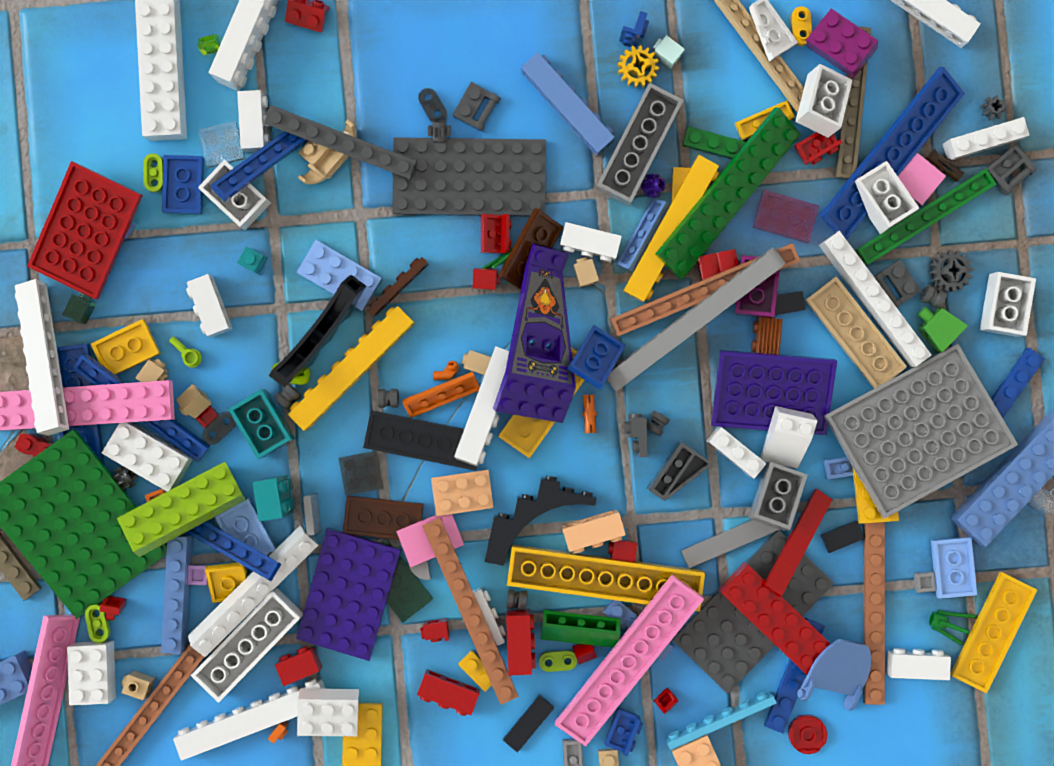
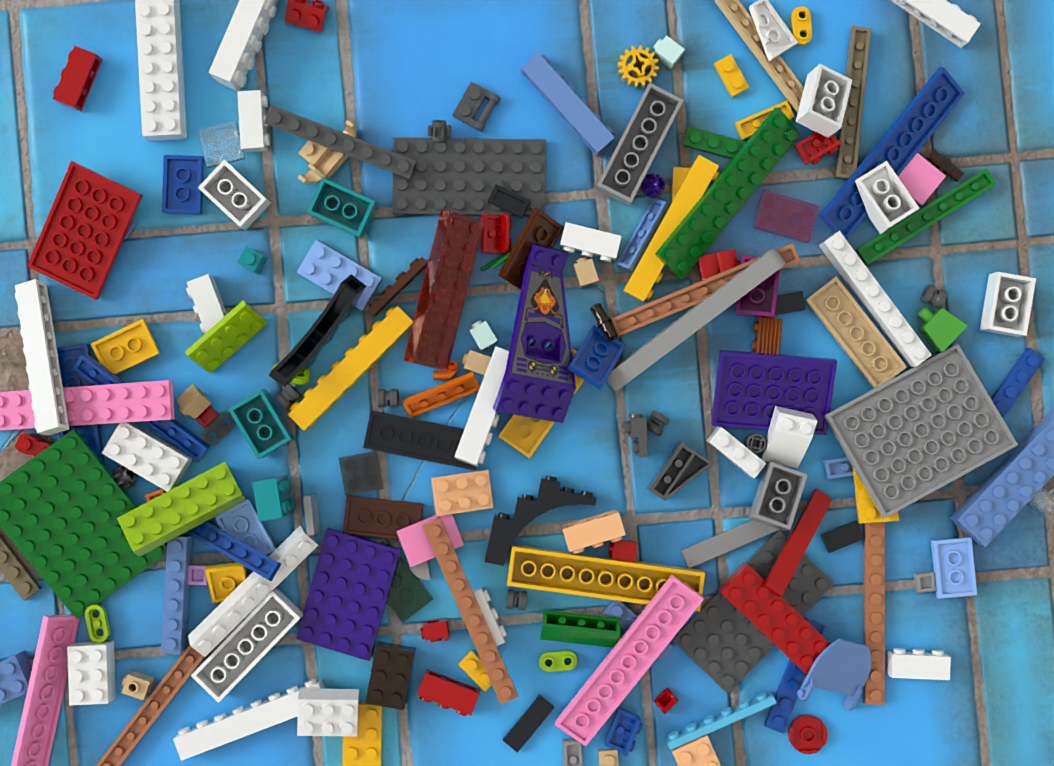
(77, 78): none -> red brick
(79, 308): clear green brick -> none
(112, 606): red tile -> none
(152, 174): lime plate -> none
(153, 371): tan brick -> none
(191, 357): lime plate -> none
(209, 44): clear neon green slope -> none
(226, 337): none -> lime plate
(256, 165): blue plate -> none
(279, 732): orange plate -> none
(298, 666): red brick -> none
(342, 208): none -> teal brick
(390, 675): none -> dark brown brick
(432, 105): clear smoke plate -> none
(444, 290): none -> clear red brick
(483, 335): none -> light aqua brick
(485, 278): red brick -> none
(509, 201): none -> black tile
(520, 642): red brick -> none
(584, 652): red slope -> none
(589, 413): orange pin -> none
(604, 322): none -> dark brown pin
(629, 36): blue bracket -> none
(731, 75): none -> yellow plate
(755, 442): none -> dark grey wheel
(842, 43): magenta brick -> none
(900, 280): dark grey plate -> none
(939, 622): green plant -> none
(951, 278): dark grey gear -> none
(986, 139): white brick -> none
(988, 110): dark grey gear -> none
(993, 632): yellow plate -> none
(1006, 165): dark grey plate -> none

